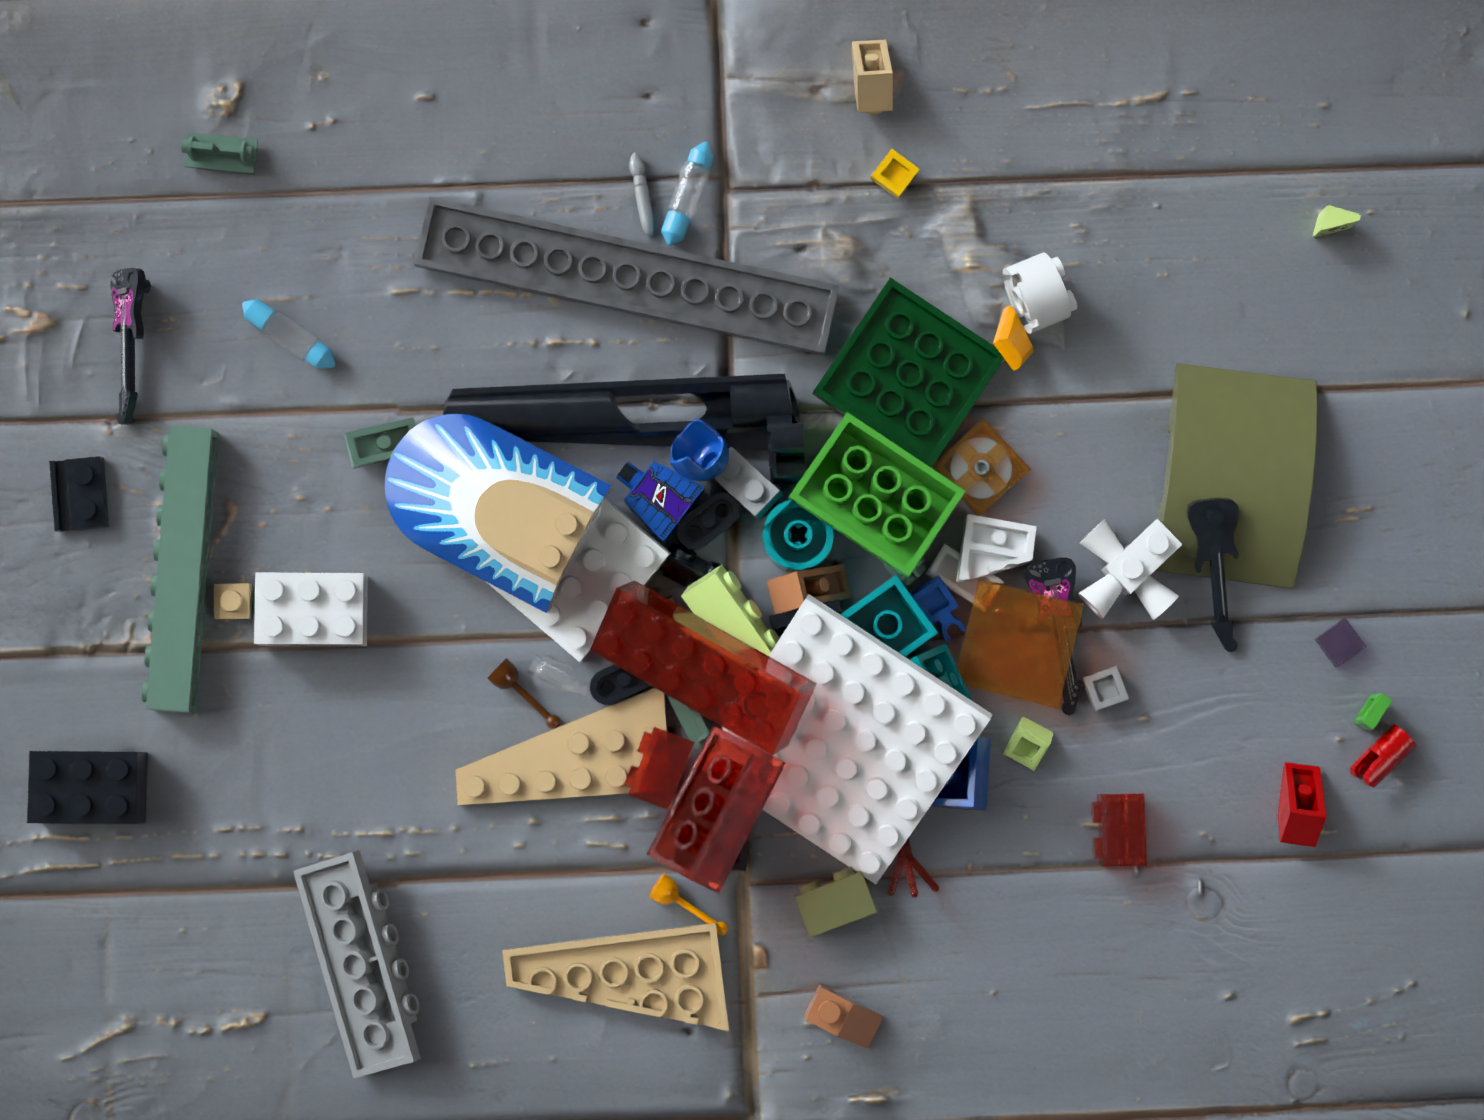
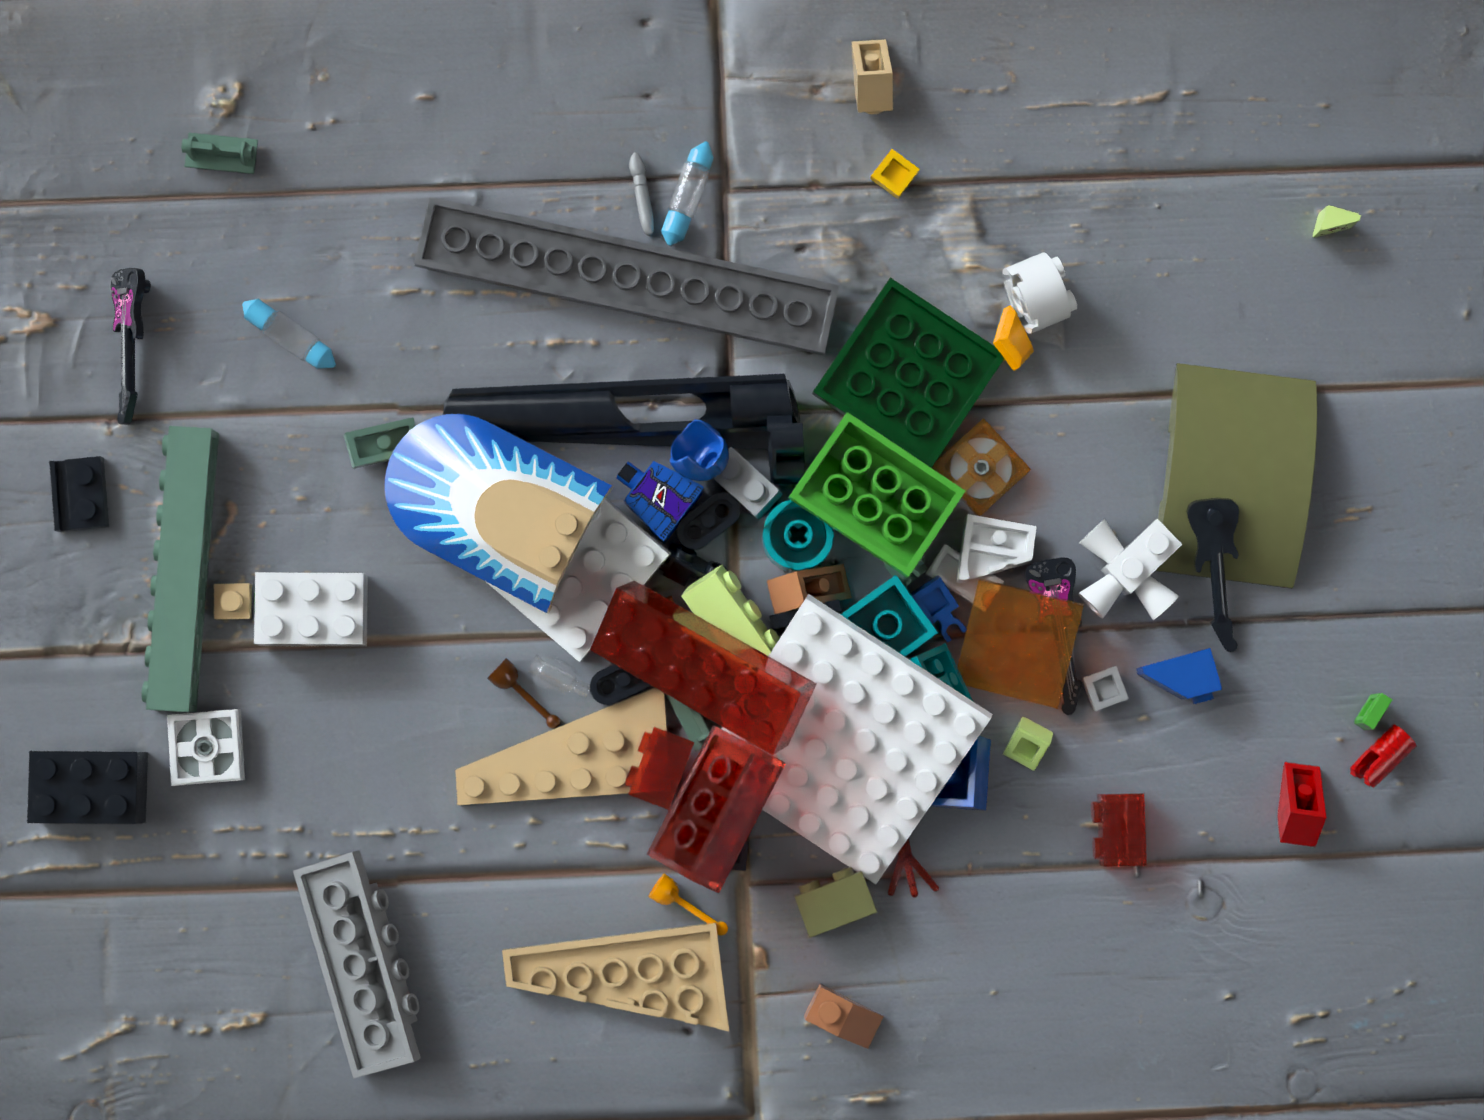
(205, 747): none -> white piece
(1185, 676): none -> blue slope
(1340, 642): clear purple tile -> none

